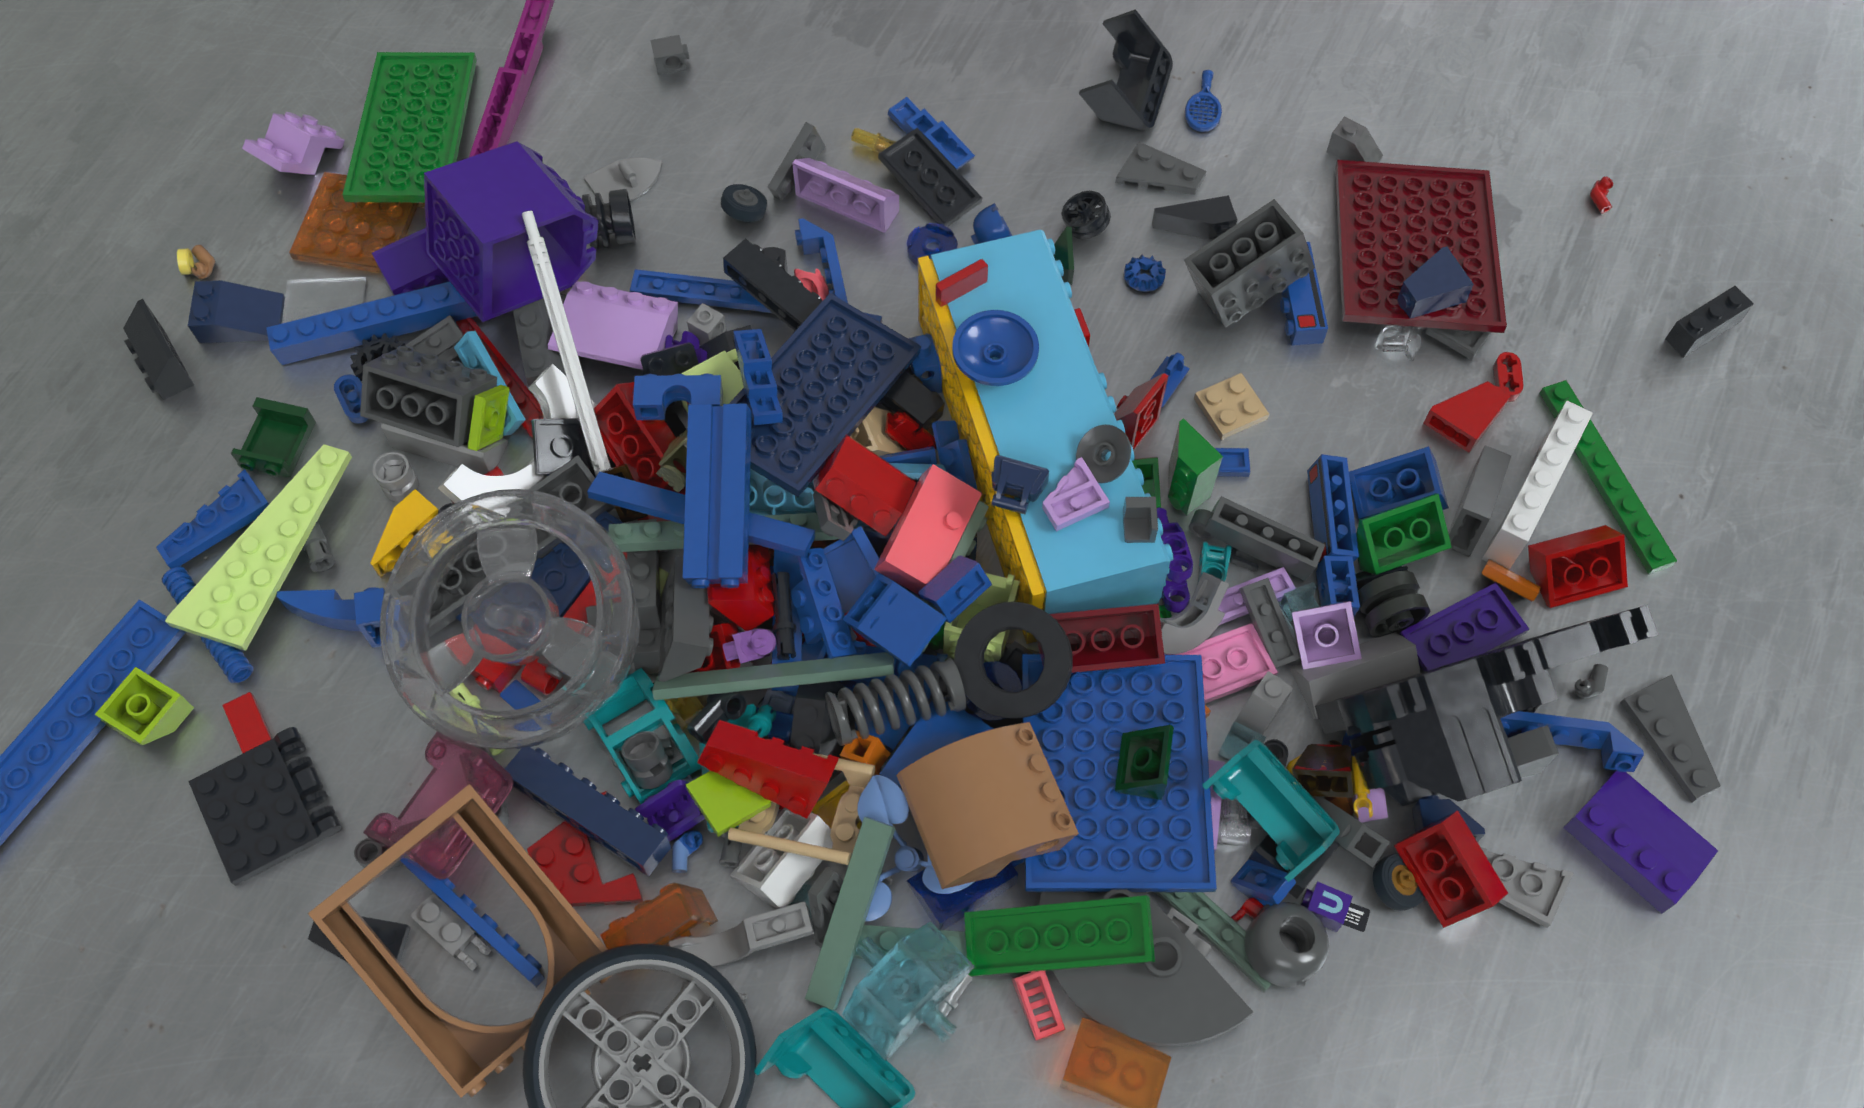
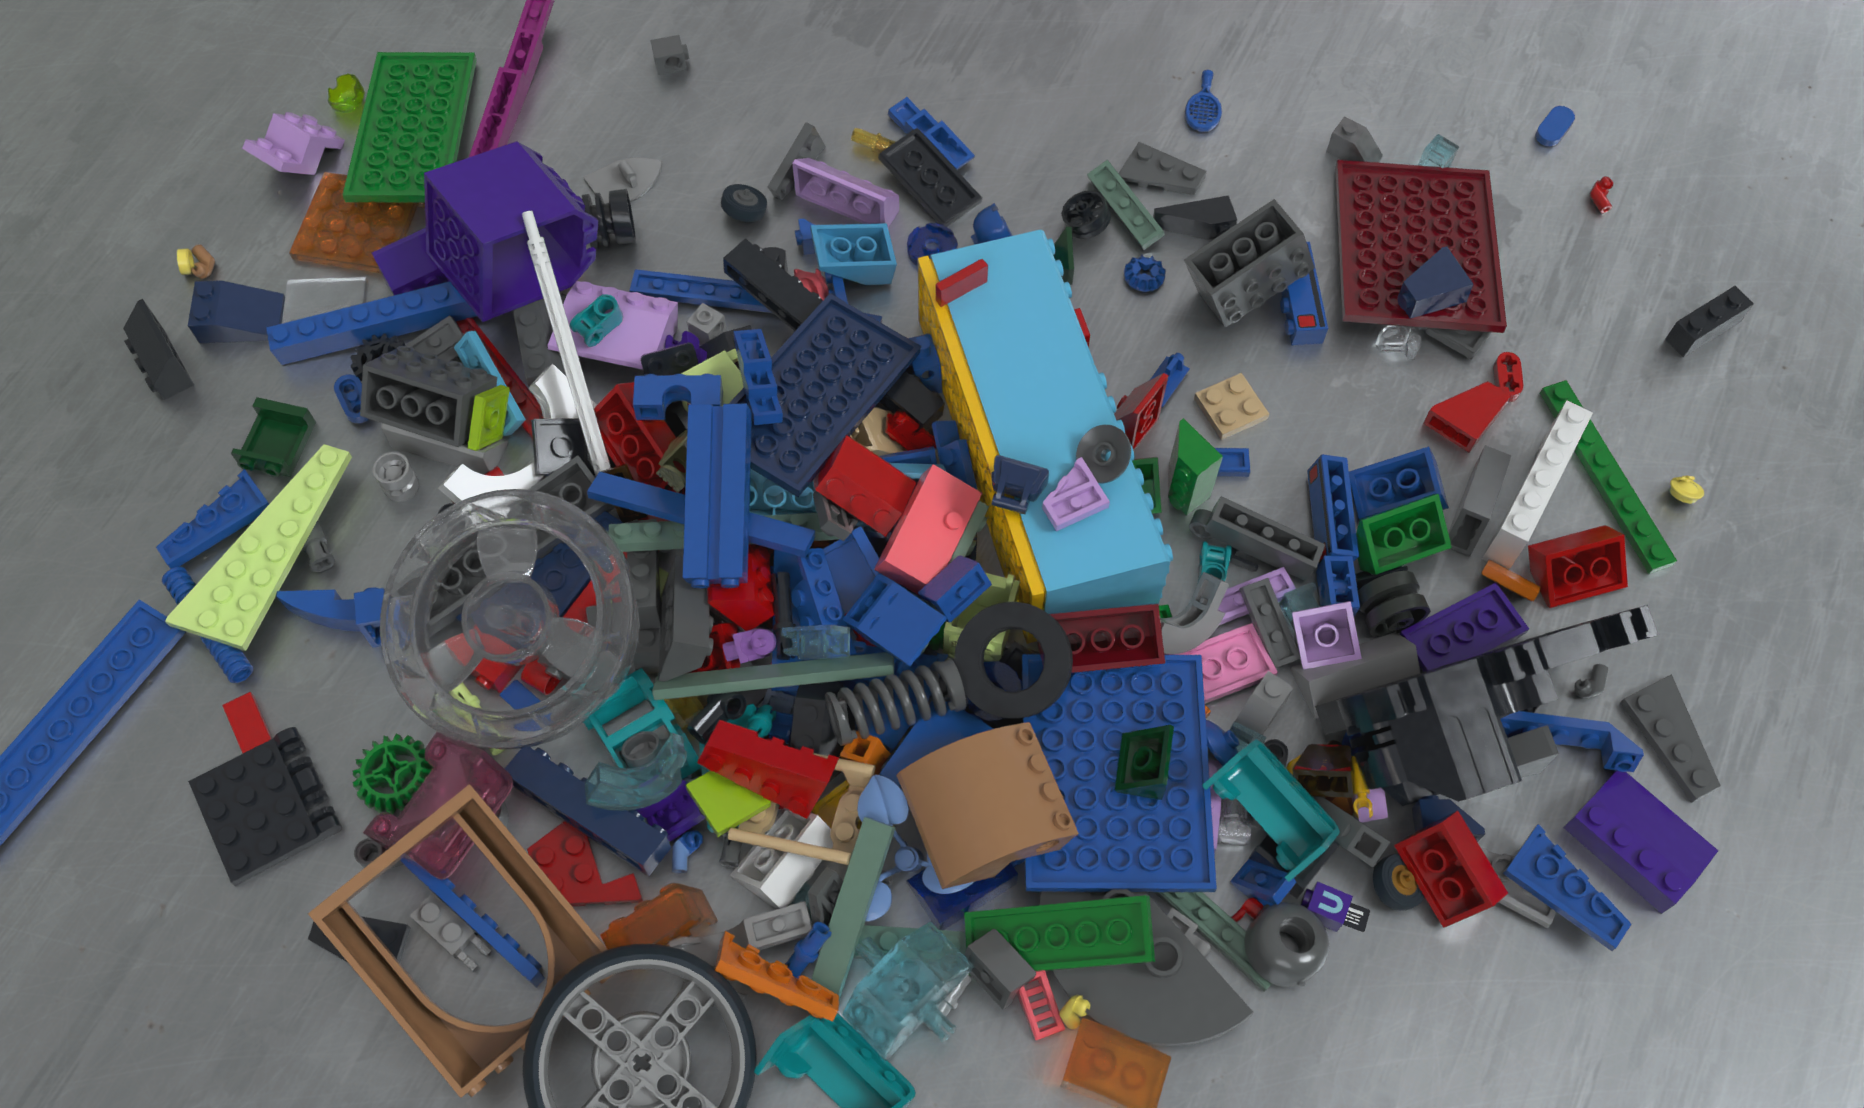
(144, 708): lime slope -> none
(347, 94): none -> clear neon green hair
(371, 776): none -> green gear
(404, 523): yellow slope -> none
(595, 320): none -> teal piece
(640, 786): none -> clear light blue arch
(774, 979): none -> orange wing
(807, 949): none -> blue pin
(818, 642): none -> clear light blue hinge
(855, 252): none -> dark azure slope
(995, 335): blue dish -> none
(998, 967): none -> dark grey panel
(1073, 1009): none -> light yellow arm
(1125, 204): none -> sand green plate
(1140, 519): dark grey panel -> none
(1142, 79): black windscreen -> none
(1178, 586): dark purple piece -> none
(1221, 743): none -> blue dish
(1439, 151): none -> clear light blue panel
(1555, 126): none -> blue tile
(1555, 881): none -> blue wing
(1685, 489): none -> light yellow hat

